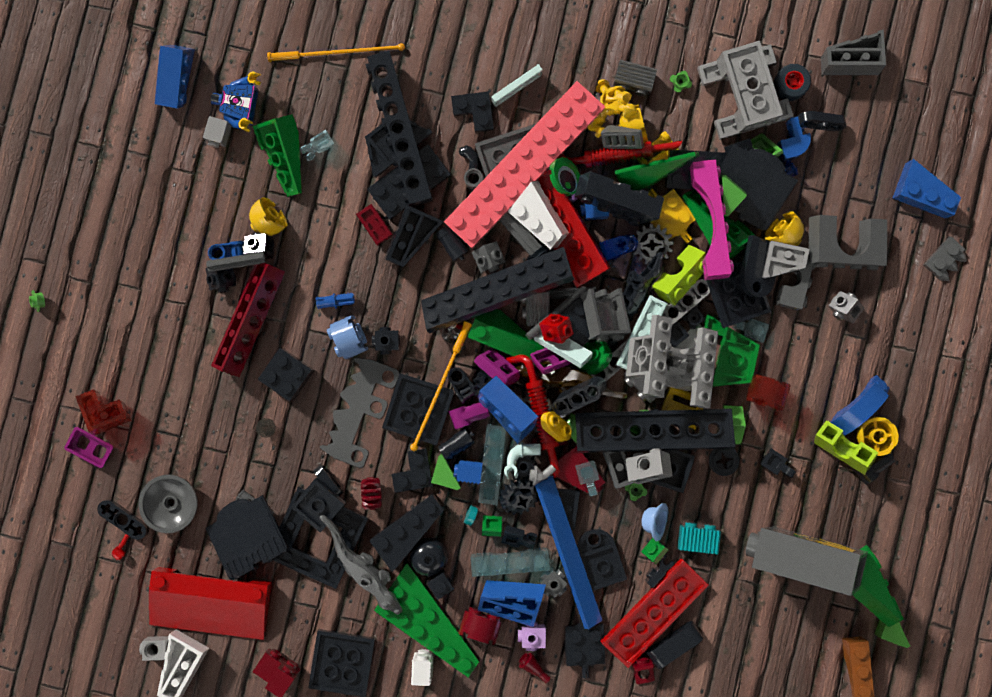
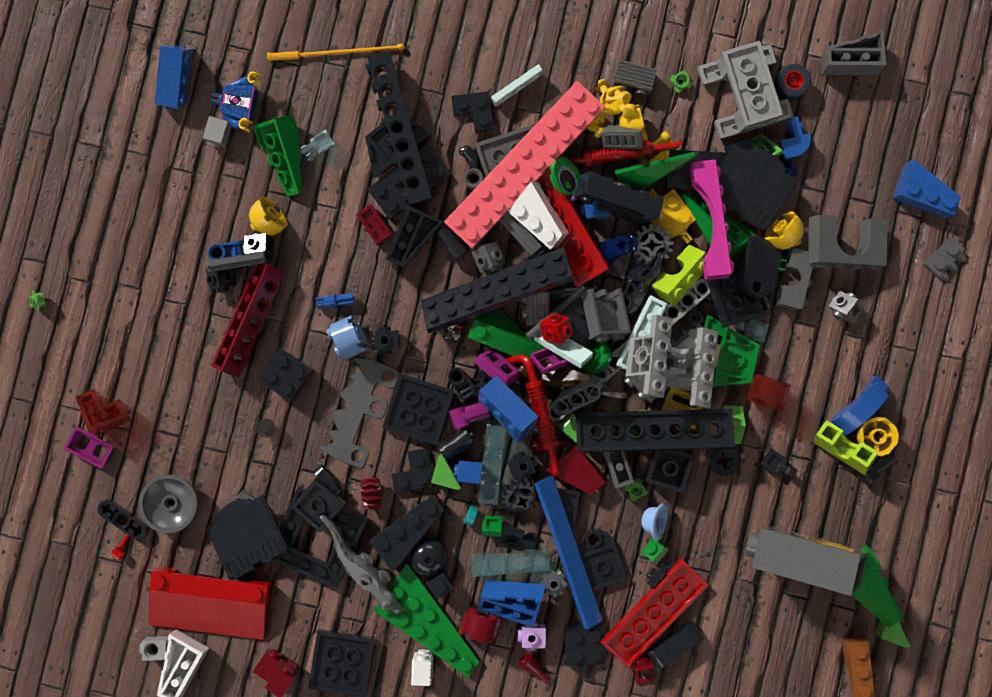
(456, 349): light orange piece -> none
(520, 451): light aqua piece -> none
(537, 475): light grey plate -> none
(556, 426): yellow plate -> none
(588, 474): clear light blue plate -> none
(659, 466): light grey brick -> none
(699, 538): teal brick -> none
(732, 195): bright green slope -> none
(784, 259): light grey wing -> none
(822, 121): black beam -> none

